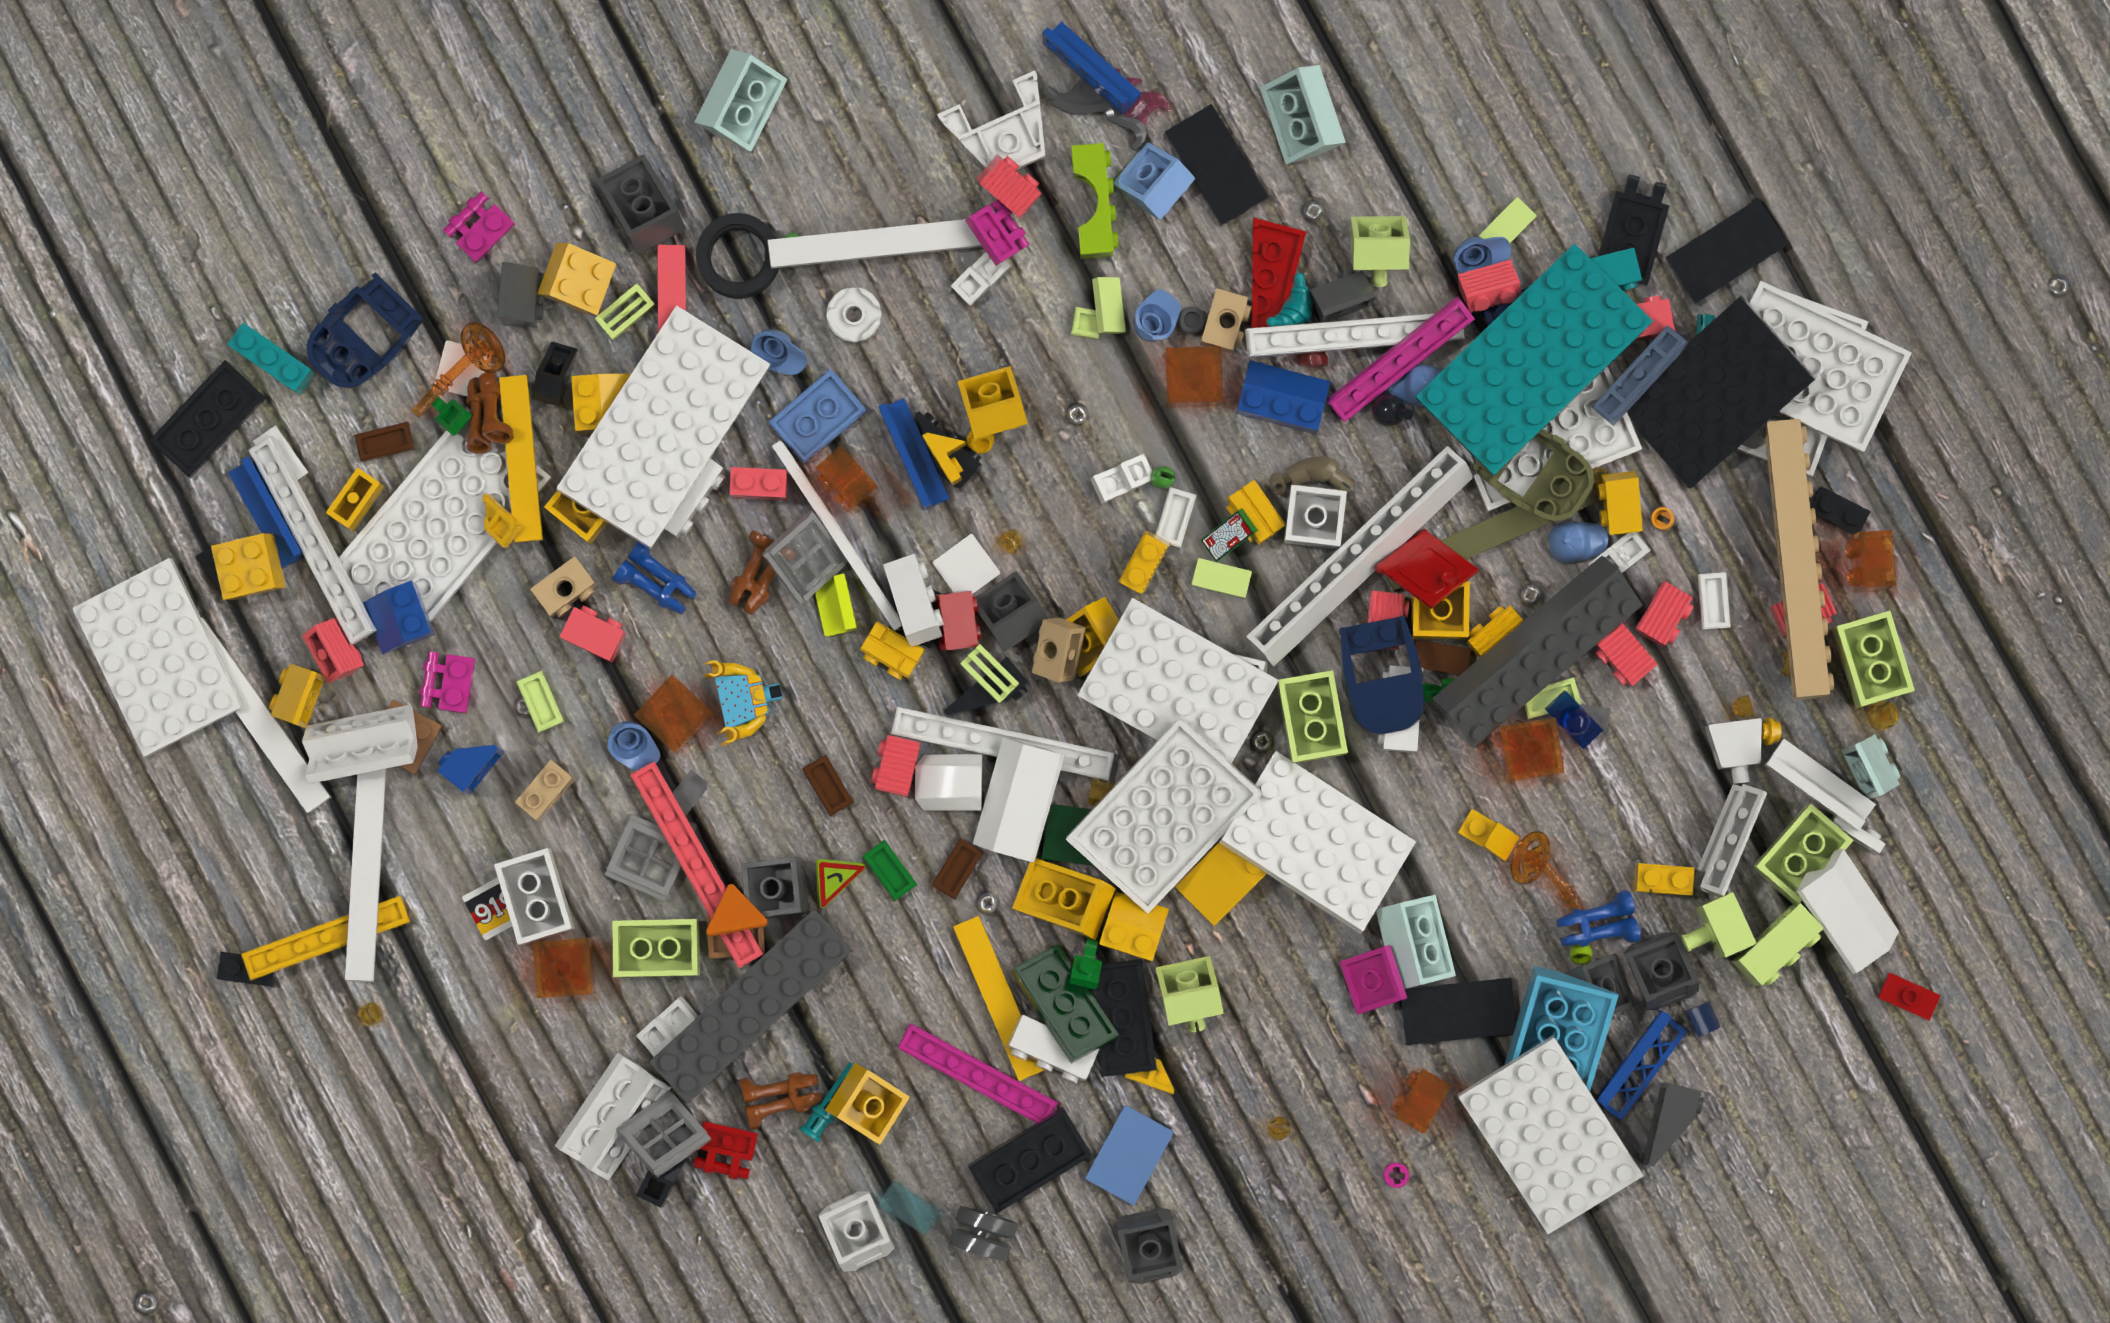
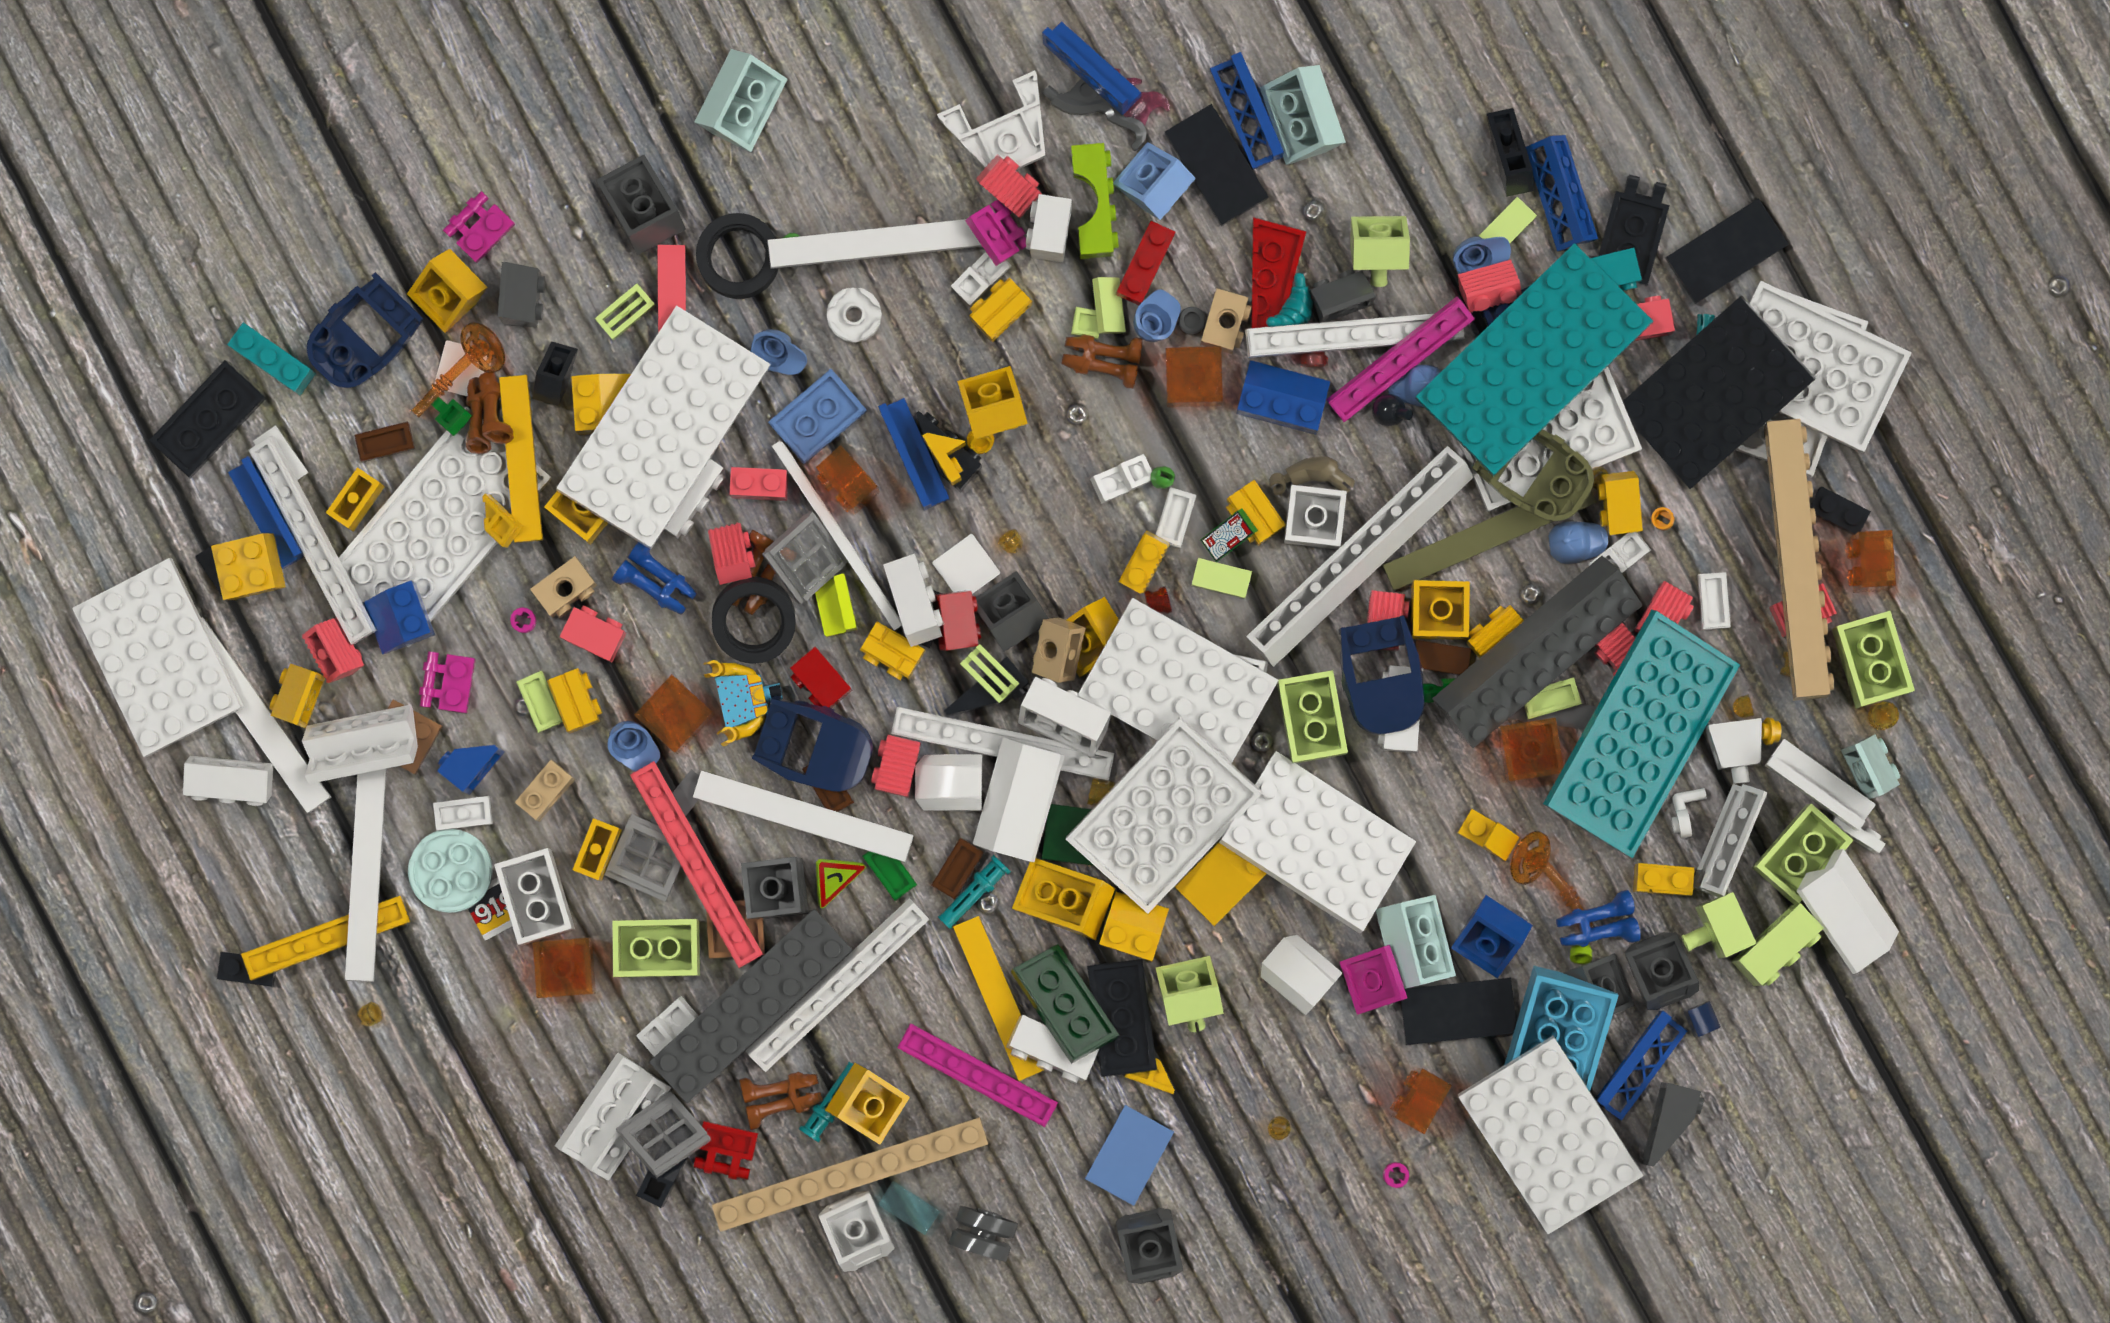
(228, 780): none -> white brick
(446, 289): none -> yellow slope
(450, 870): none -> light aqua tile
(463, 813): none -> white plate
(520, 612): none -> dark pink bush
(574, 700): none -> yellow brick
(576, 278): yellow brick -> none
(597, 849): none -> yellow brick
(730, 553): none -> coral brick
(735, 914): orange piece -> none
(753, 653): none -> black tyre
(803, 816): none -> white tile
(820, 679): none -> red brick
(837, 985): none -> white plate
(839, 752): none -> dark blue slope
(850, 1174): none -> tan brick
(983, 882): none -> teal pin
(999, 309): none -> yellow brick
(1029, 1160): black tile -> none
(1051, 227): none -> white brick
(1064, 716): none -> white brick
(1086, 969): green plate -> none
(1091, 348): none -> dark orange piece
(1145, 263): none -> red plate
(1158, 600): none -> clear red wheel
(1256, 106): none -> blue fence
(1299, 973): none -> white slope
(1425, 563): red container -> none
(1491, 936): none -> blue slope
(1510, 152): none -> black slope
(1568, 185): none -> blue fence
(1574, 719): clear blue tile -> none
(1640, 375): sand blue plate -> none
(1641, 734): none -> teal plate
(1681, 823): none -> white plate
(1908, 996): red plate -> none

